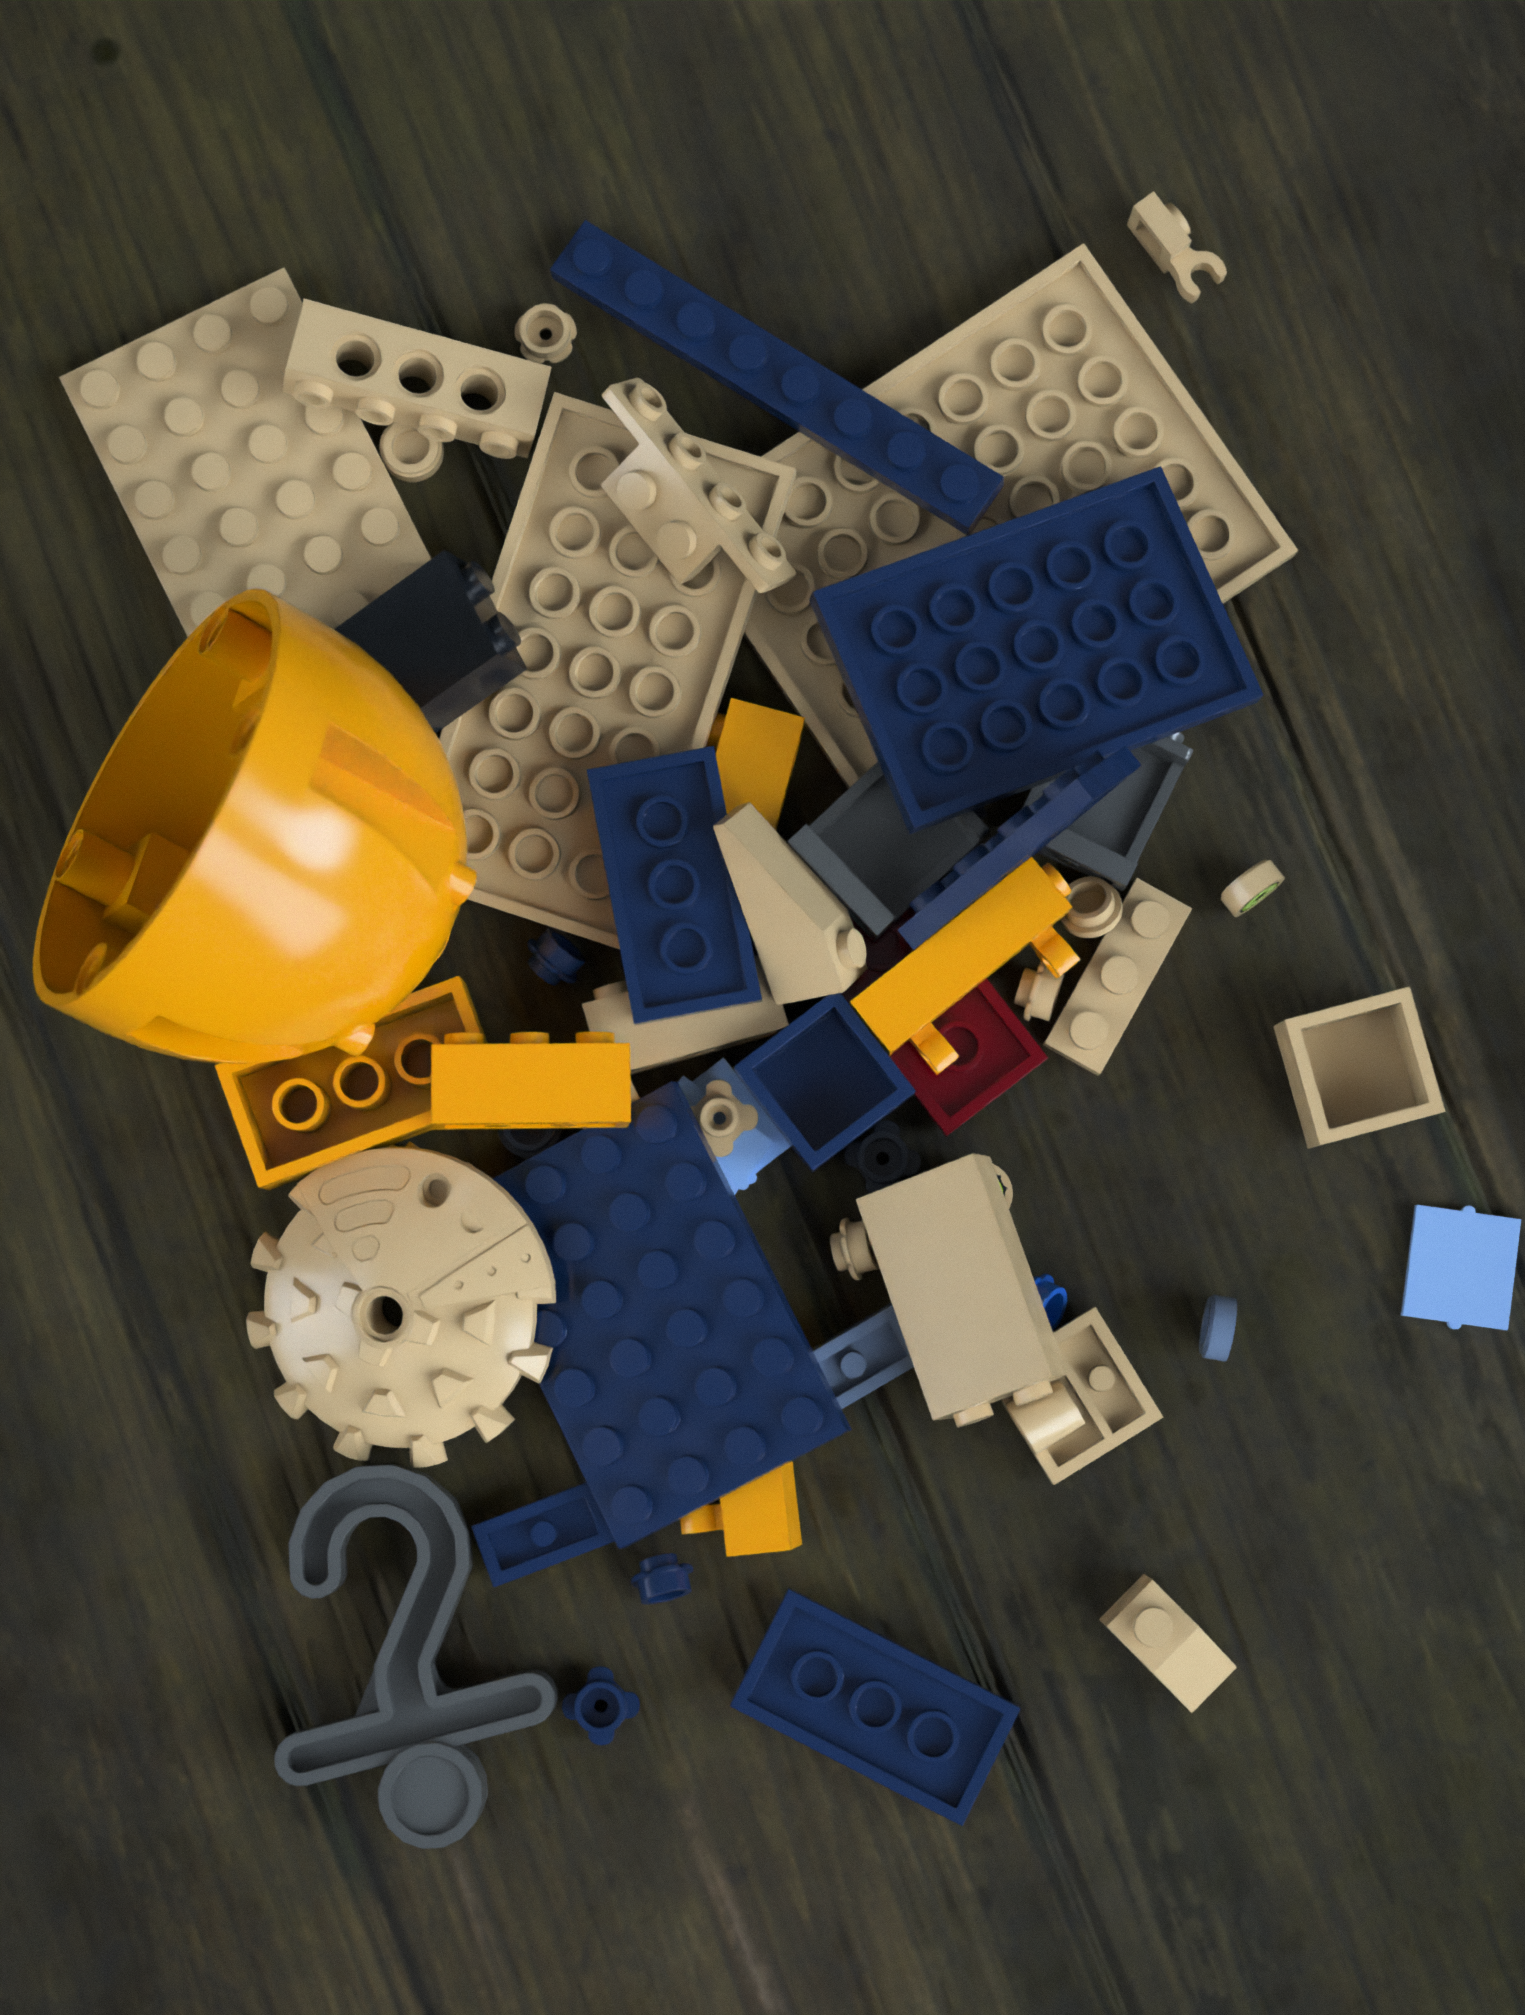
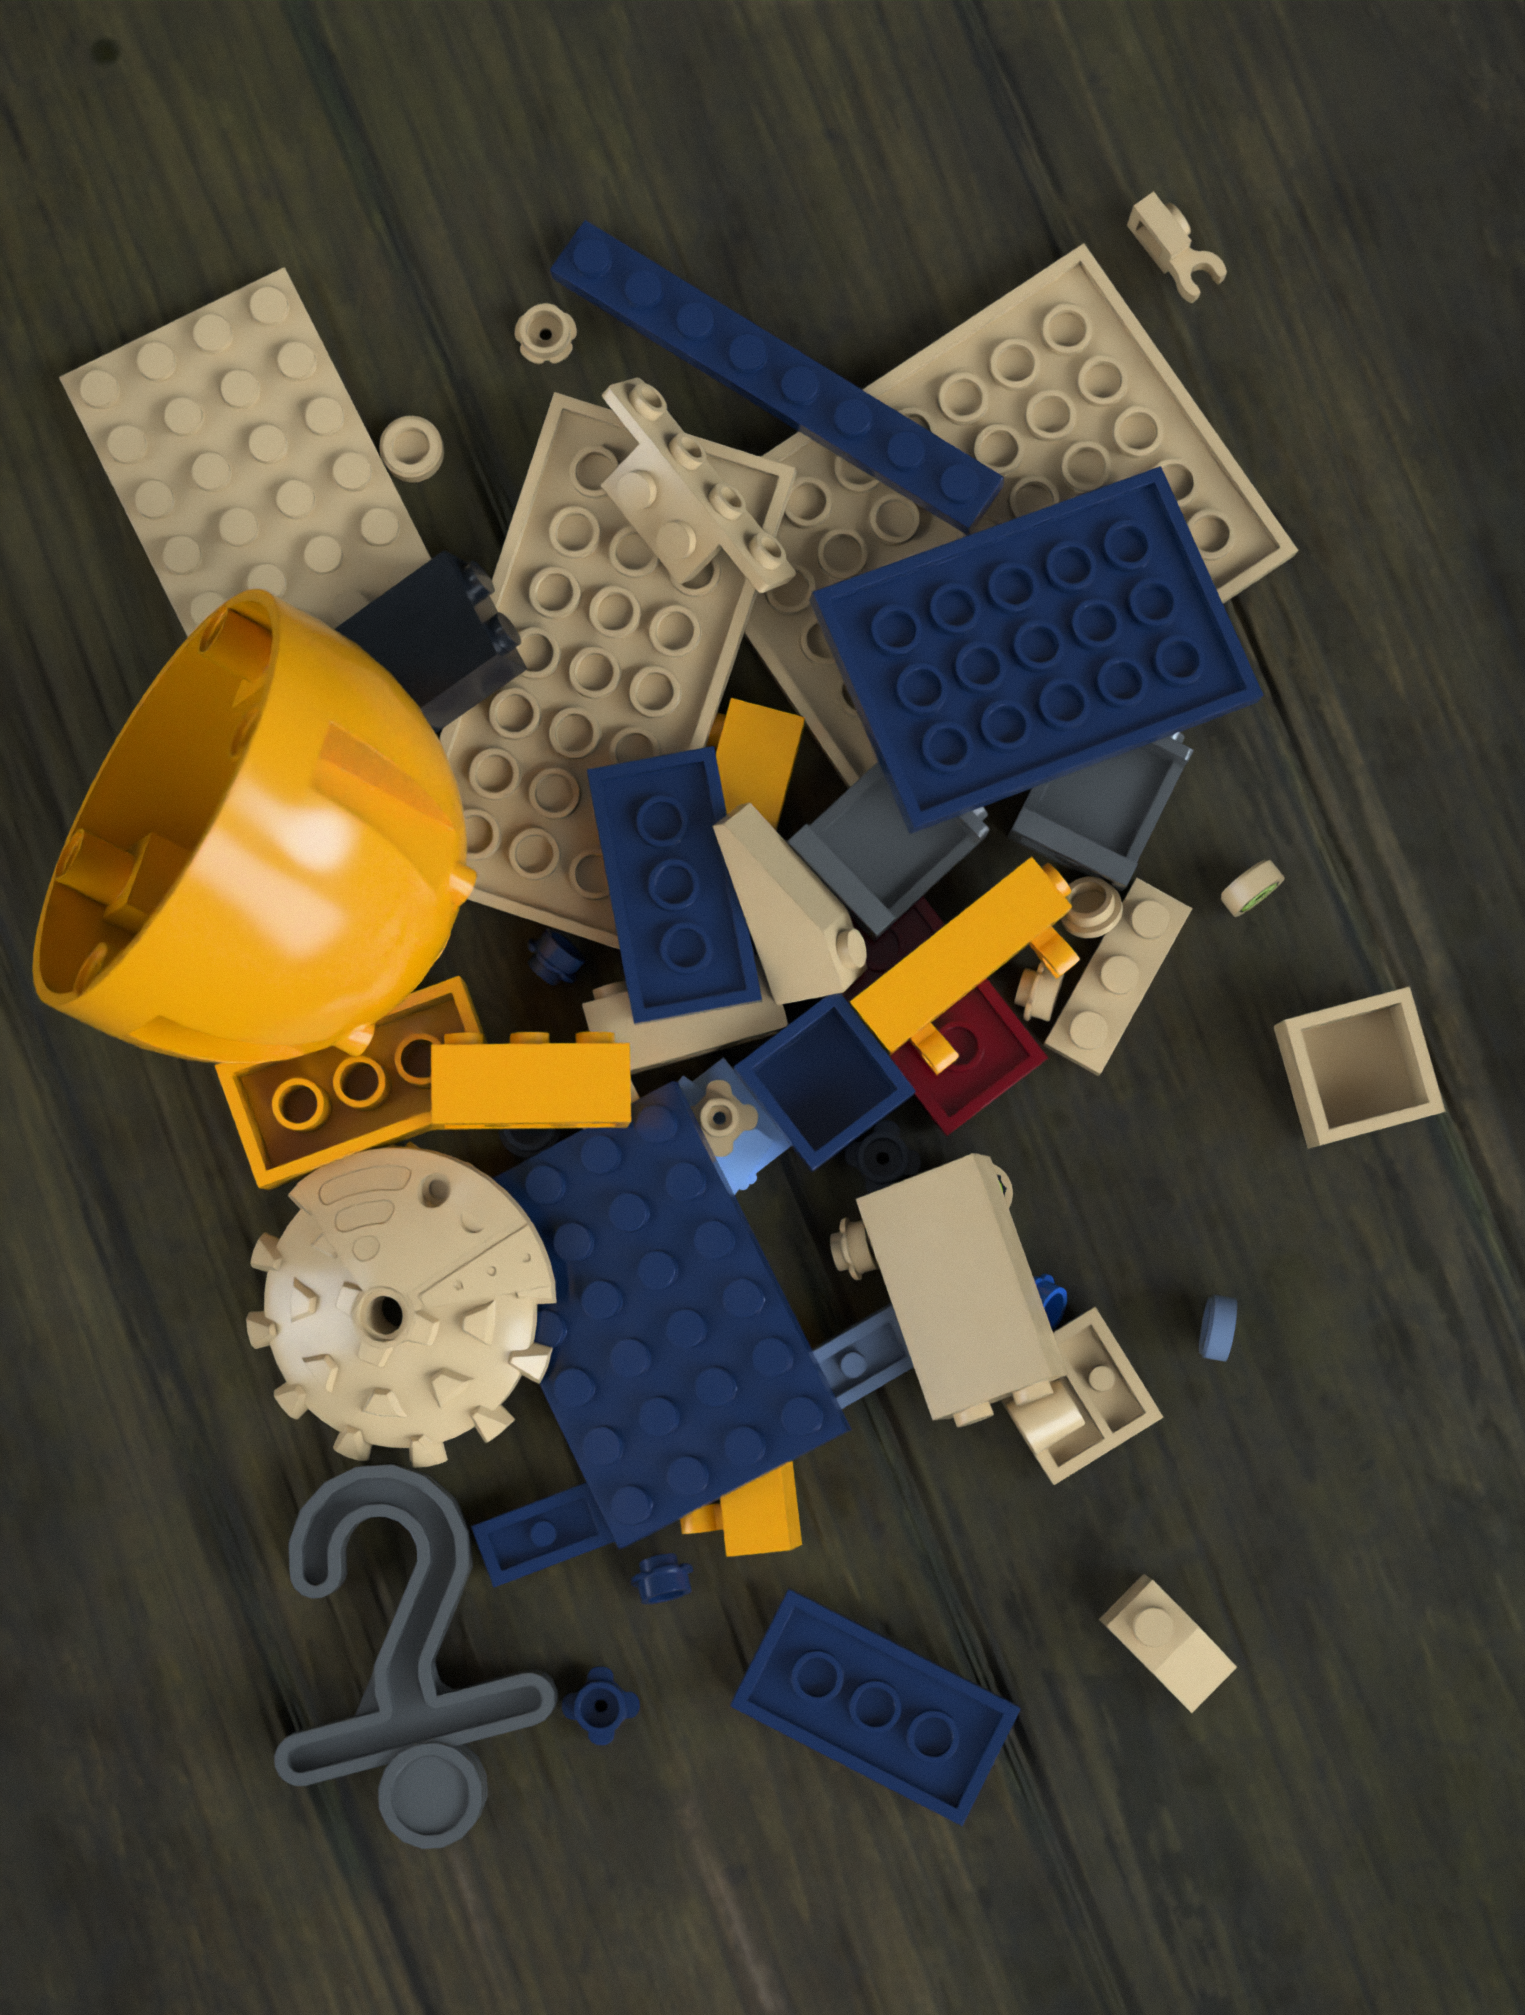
(394, 352): tan brick -> none
(1017, 841): dark blue plate -> none
(1461, 1267): light blue piece -> none

